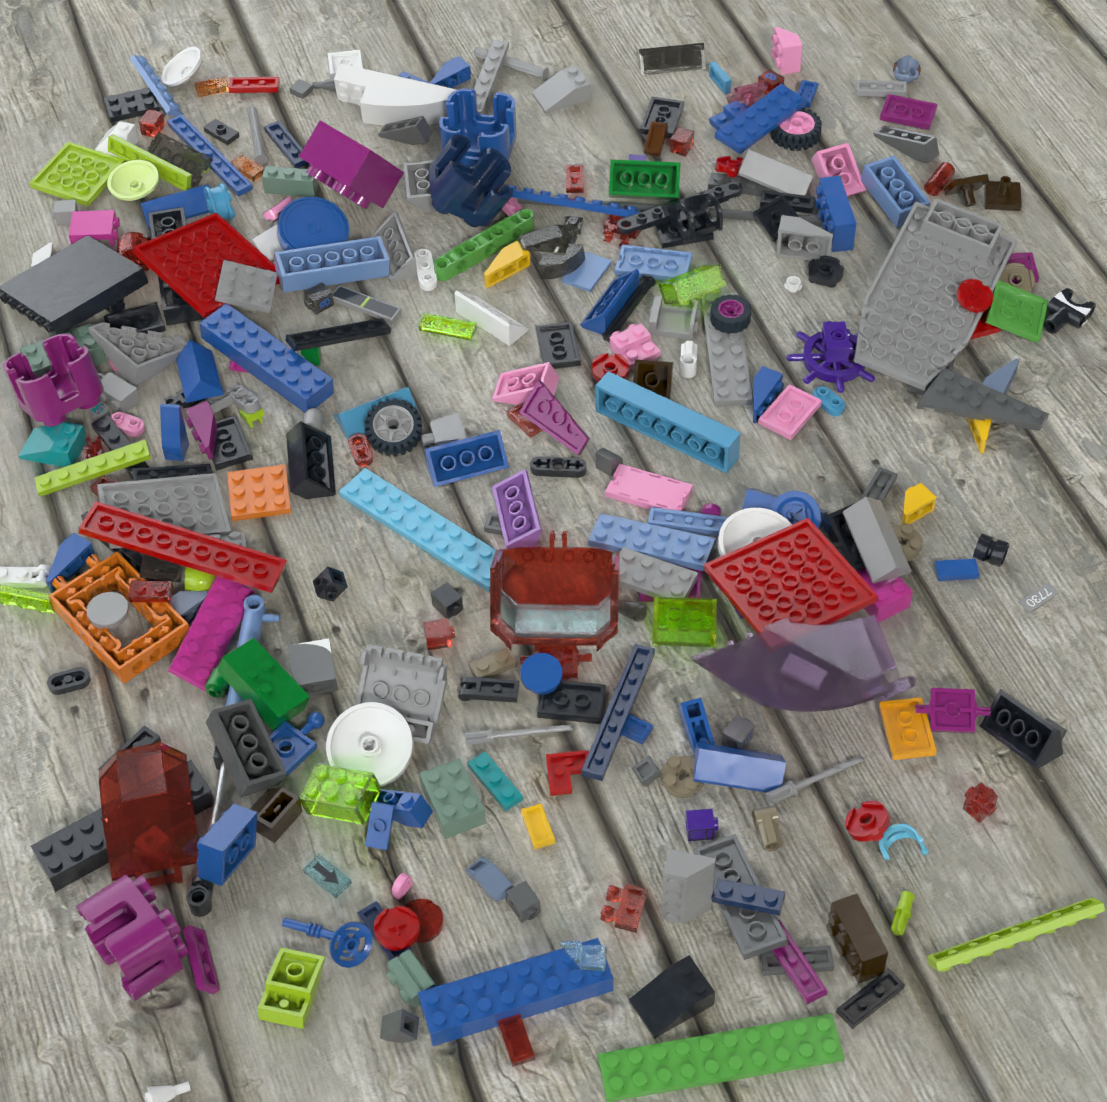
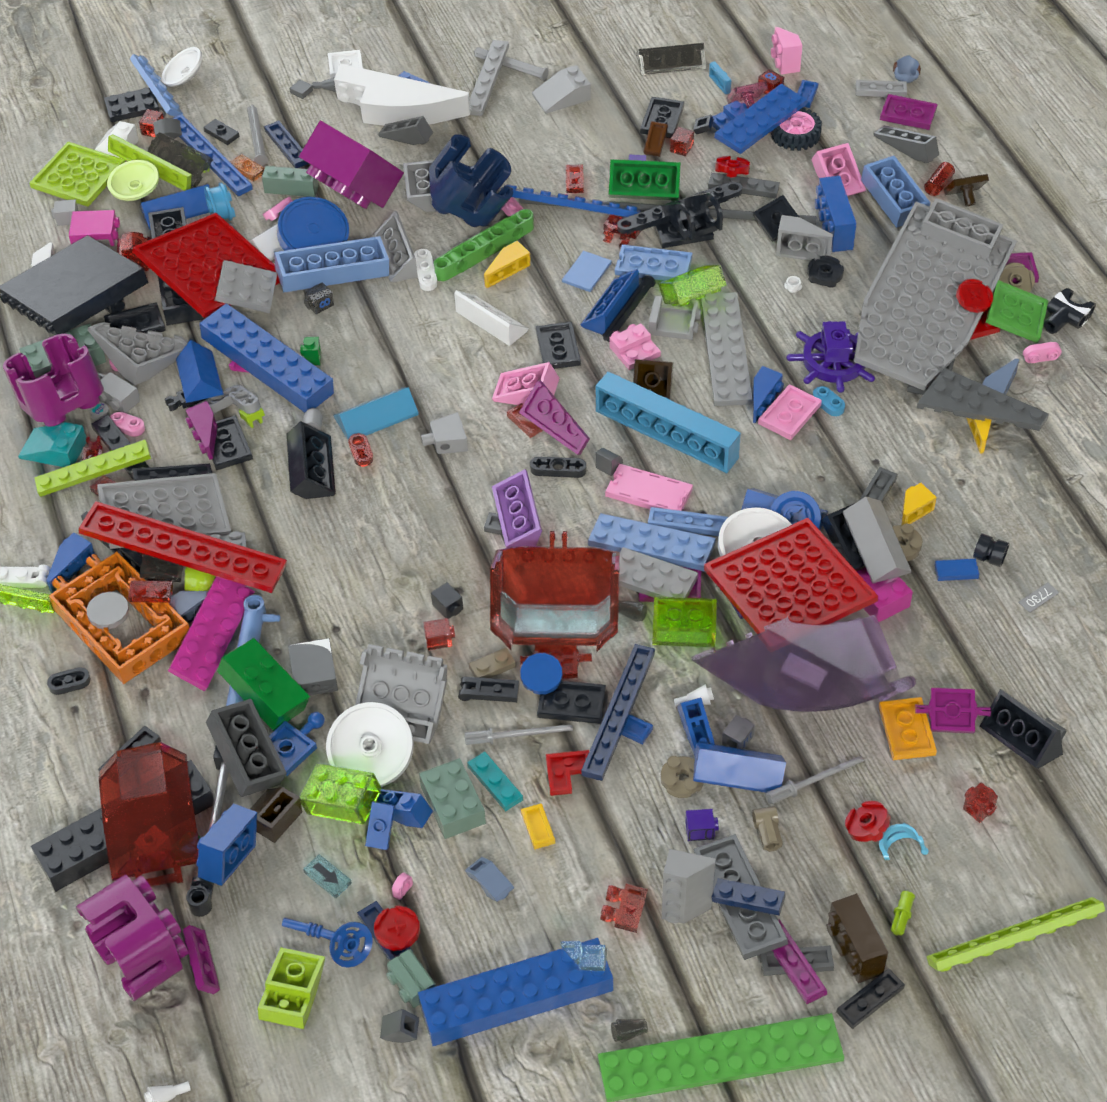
(168, 126): none -> dark grey brick
(173, 432): blue slope -> none
(211, 86): clear orange plate -> none
(216, 684): green brick -> none
(254, 84): red plate -> none
(259, 492): orange plate -> none
(330, 584): black brick -> none
(338, 334): black tile -> none
(366, 304): tile -> none
(393, 440): wheel -> none
(421, 526): medium azure plate -> none
(430, 918): clear red tile -> none
(447, 326): clear neon green plate -> none
(452, 73): slope -> none
(466, 458): blue slope -> none
(484, 130): blue piece -> none
(516, 1040): clear red plate -> none
(523, 902): dark grey brick -> none
(549, 239): clear smoke slope -> none
(556, 266): clear smoke brick -> none
(576, 222): clear smoke plate -> none
(603, 361): red plate -> none
(627, 1029): none -> clear smoke cone
(646, 771): dark grey tile -> none
(673, 997): black slope -> none
(688, 359): white piece -> none
(703, 124): none -> black tile
(703, 692): none -> white cone
(711, 509): magenta tile -> none
(730, 314): black wheel -> none
(774, 174): light grey slope -> none
(799, 202): black plate -> none
(1003, 195): dark brown tile -> none
(1042, 352): none -> bright pink plate

